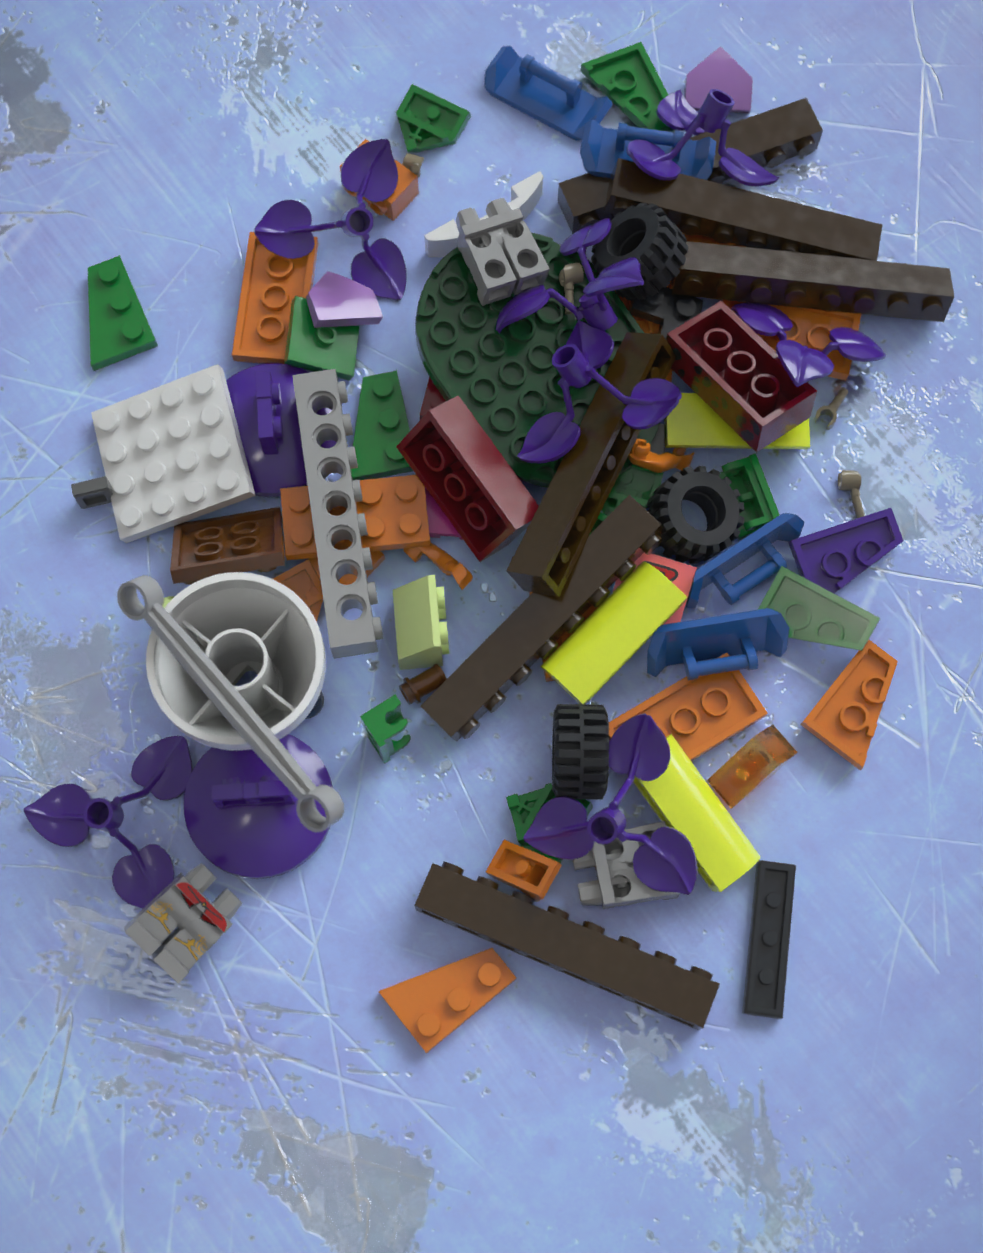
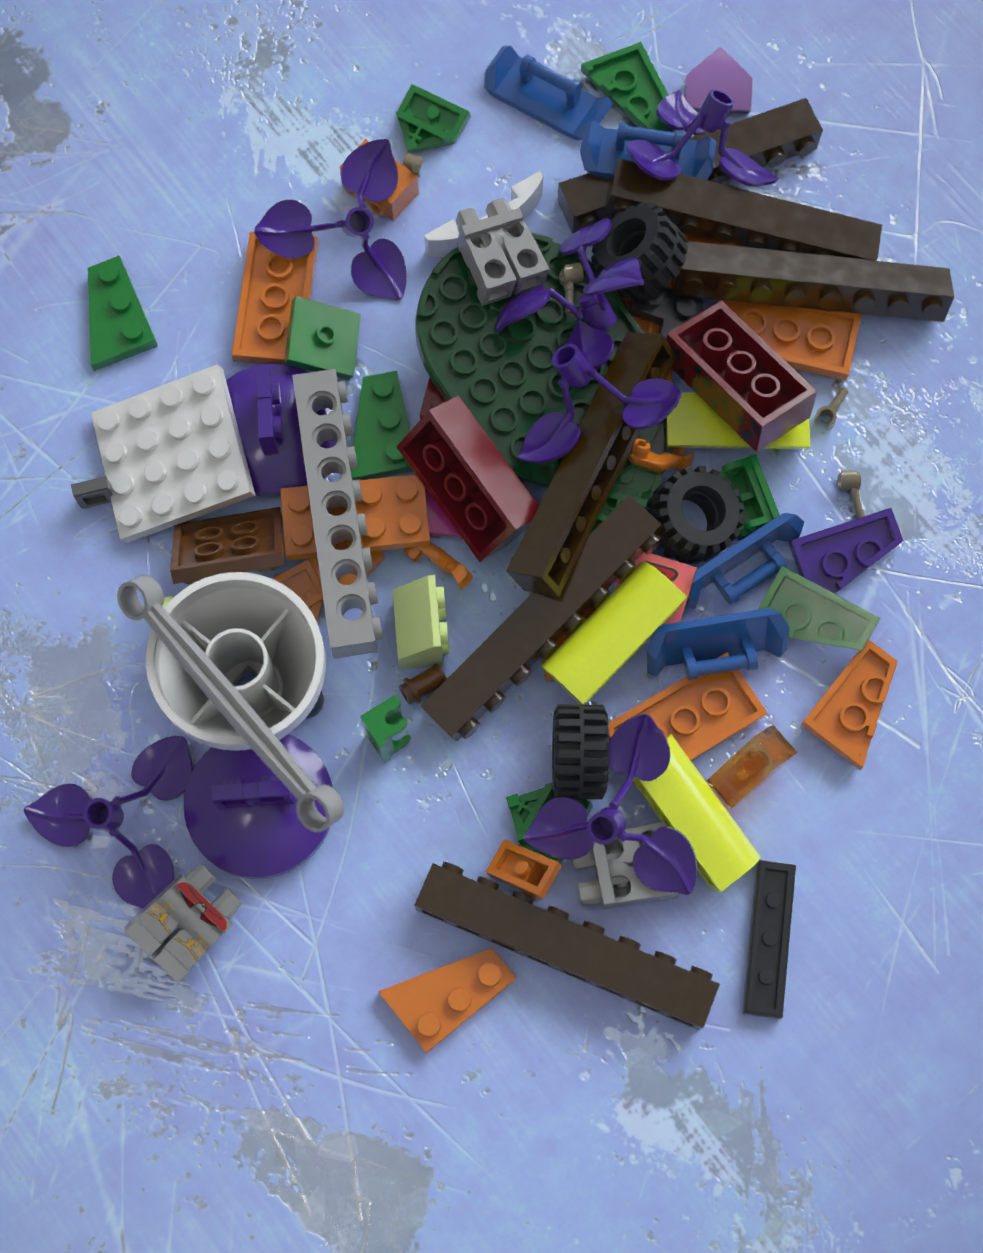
(342, 303): medium lavender slope -> none
(799, 360): dark purple plant -> none

